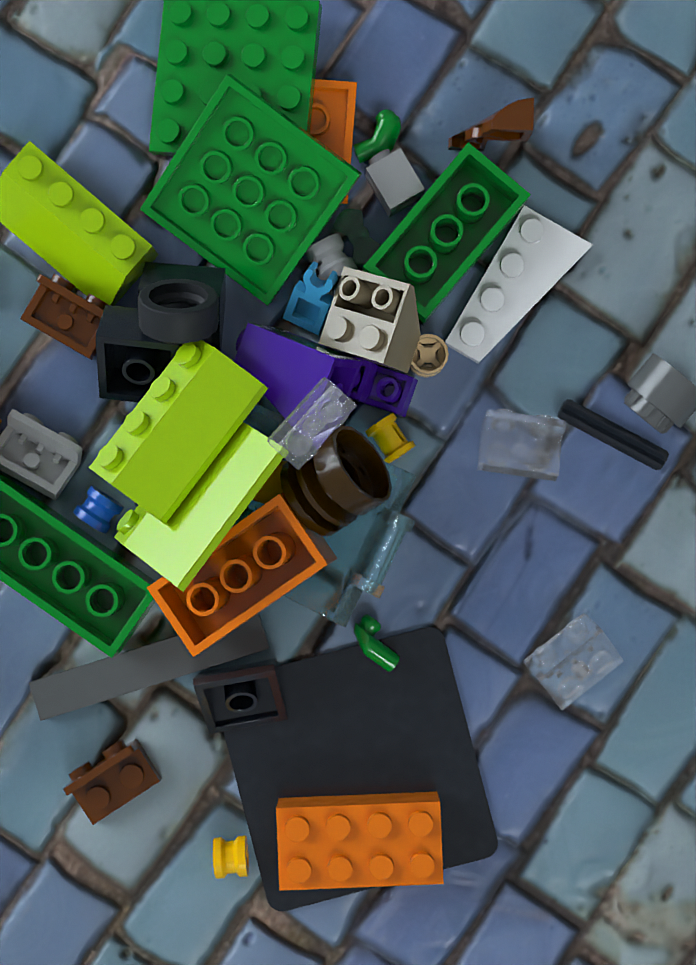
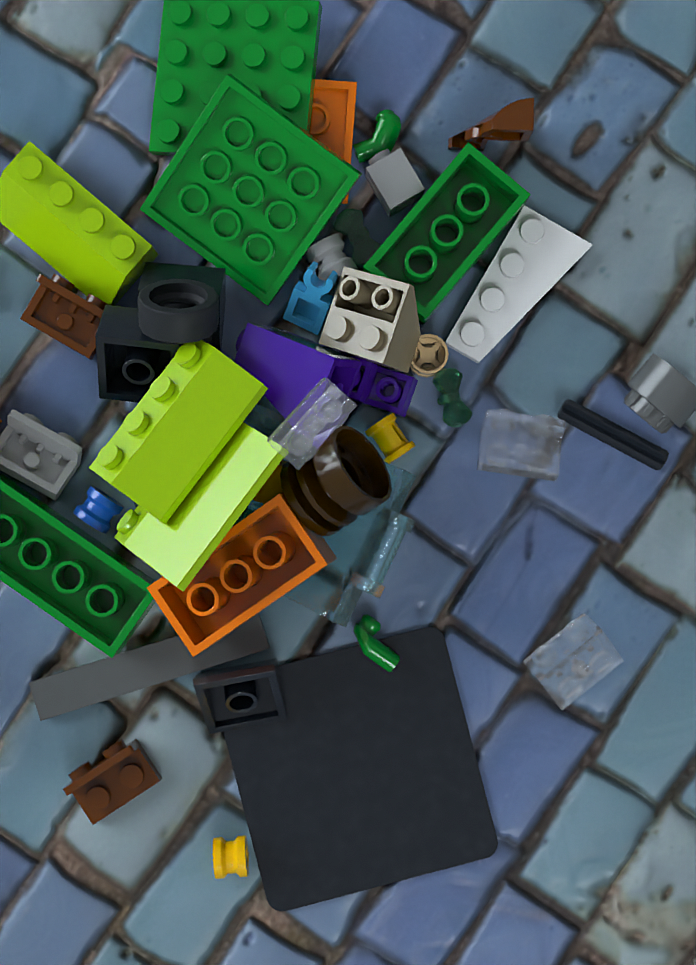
(359, 841): orange brick -> none
(454, 410): none -> clear green piece

